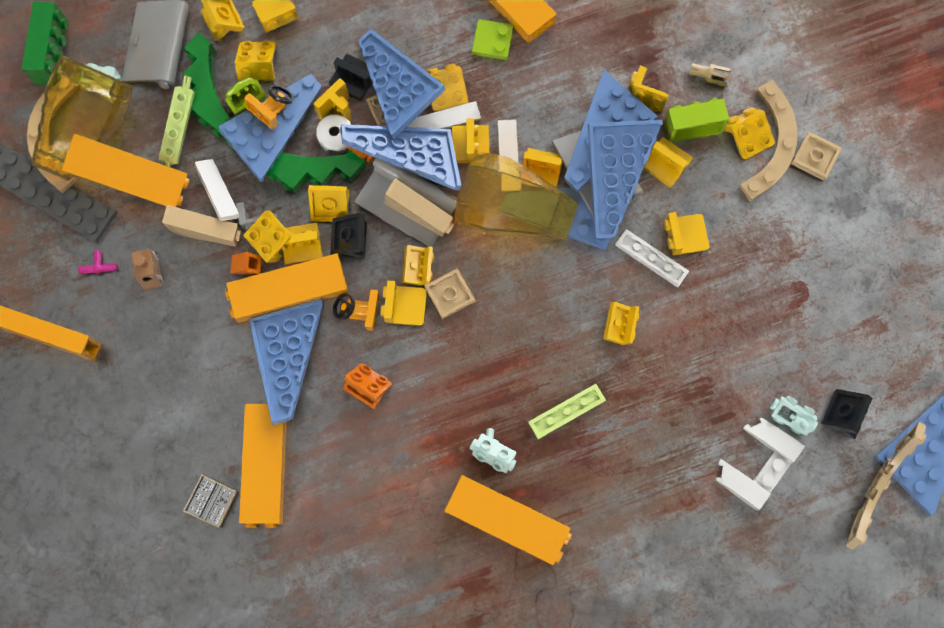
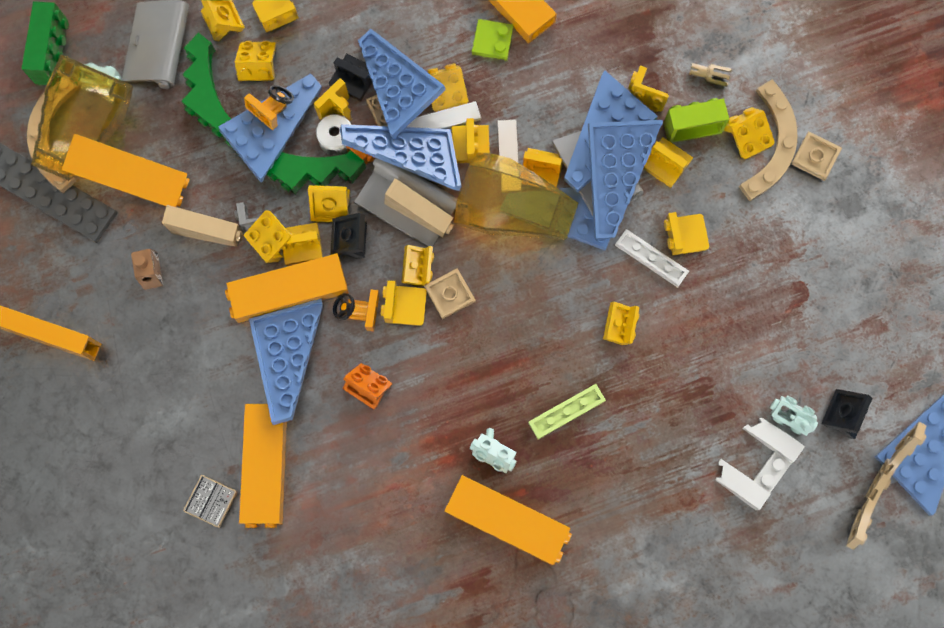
(98, 267): dark pink piece -> none
(177, 123): yellowish green plate -> none
(216, 190): white tile -> none
(236, 94): lime piece -> none
(245, 264): orange brick -> none

